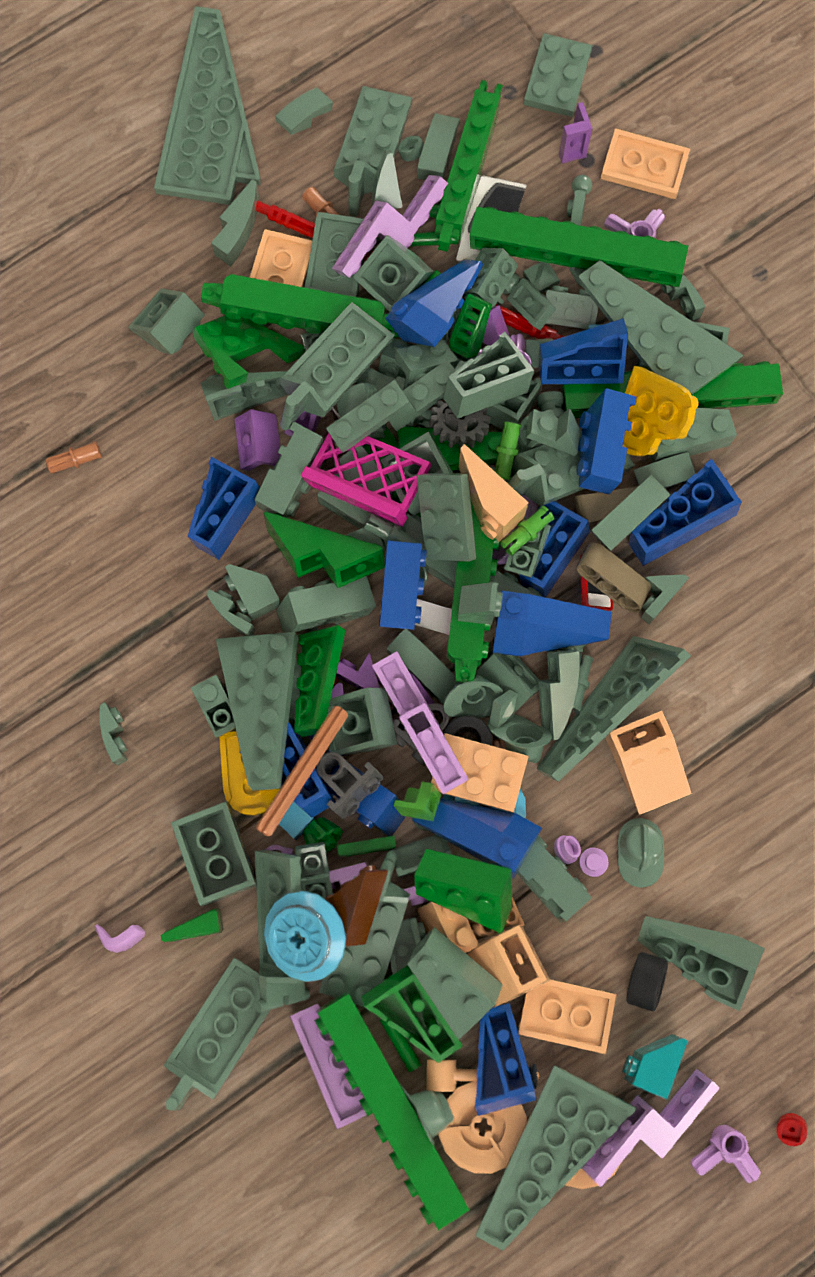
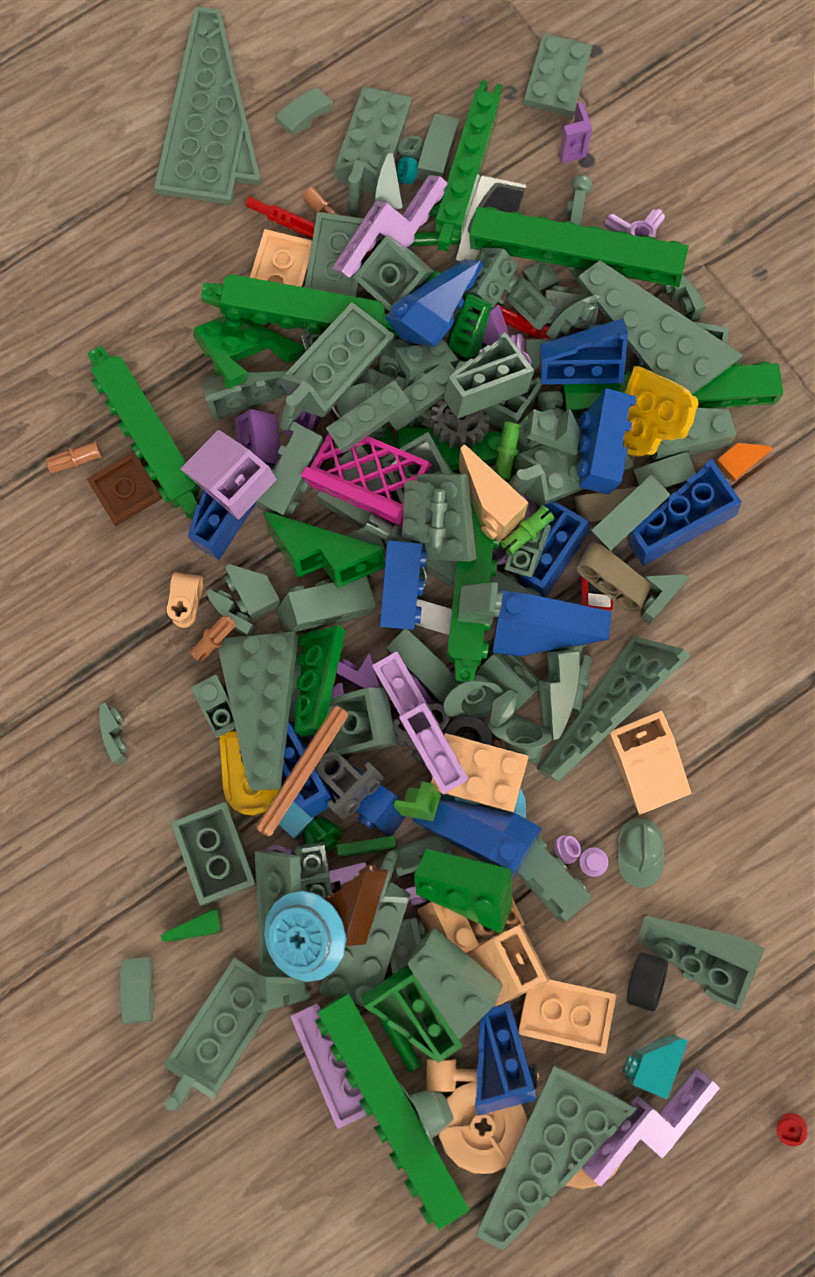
(123, 941): lavender hair -> none
(124, 488): none -> reddish brown plate
(136, 991): none -> sand green slope
(145, 428): none -> green hinge
(167, 320): sand green slope -> none
(184, 594): none -> light nougat piece
(212, 638): none -> nougat axle
(229, 473): none -> lavender slope
(237, 225): sand green slope -> none
(407, 170): none -> teal tile
(424, 513): none -> sand green plate
(576, 313): none -> sand green slope
(645, 163): light nougat plate -> none
(734, 1154): lavender axle -> none
(741, 459): none -> orange tile

